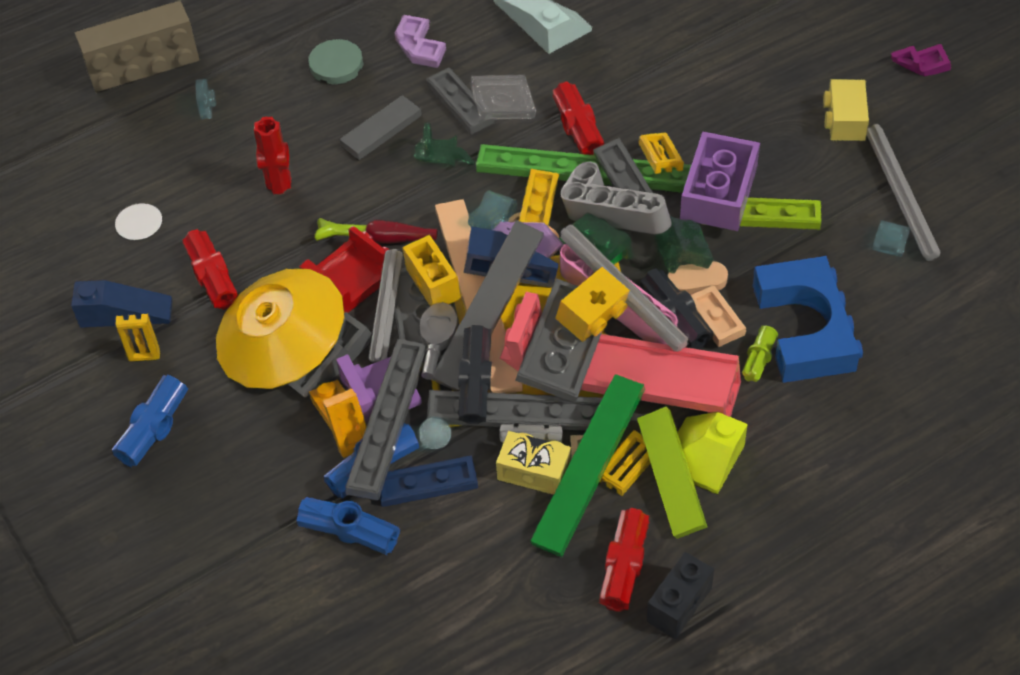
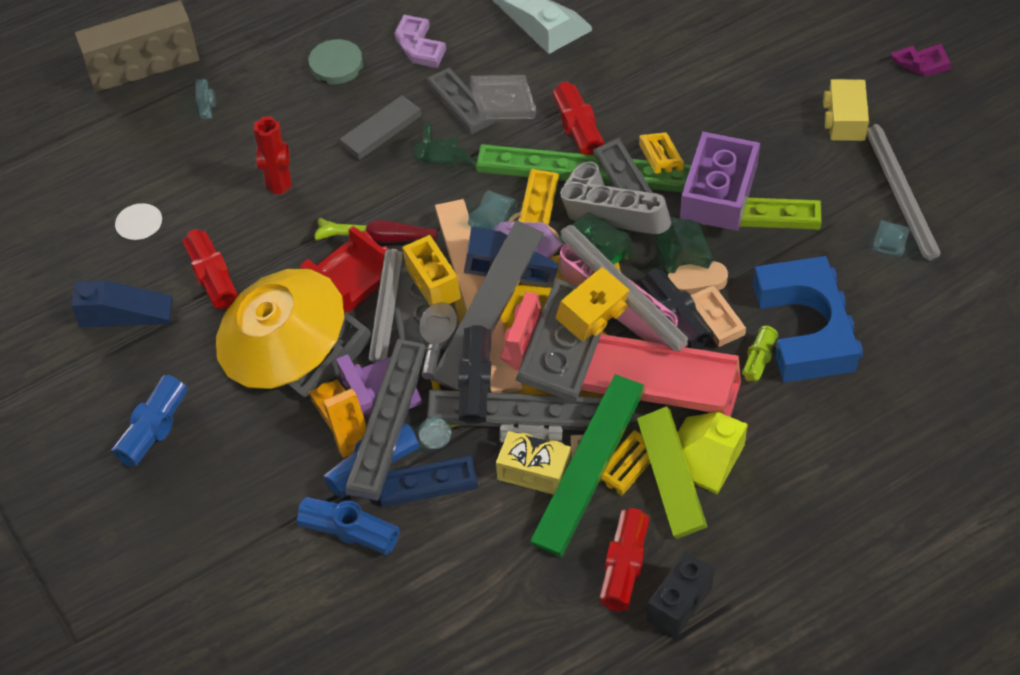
(135, 324): yellow tile -> none

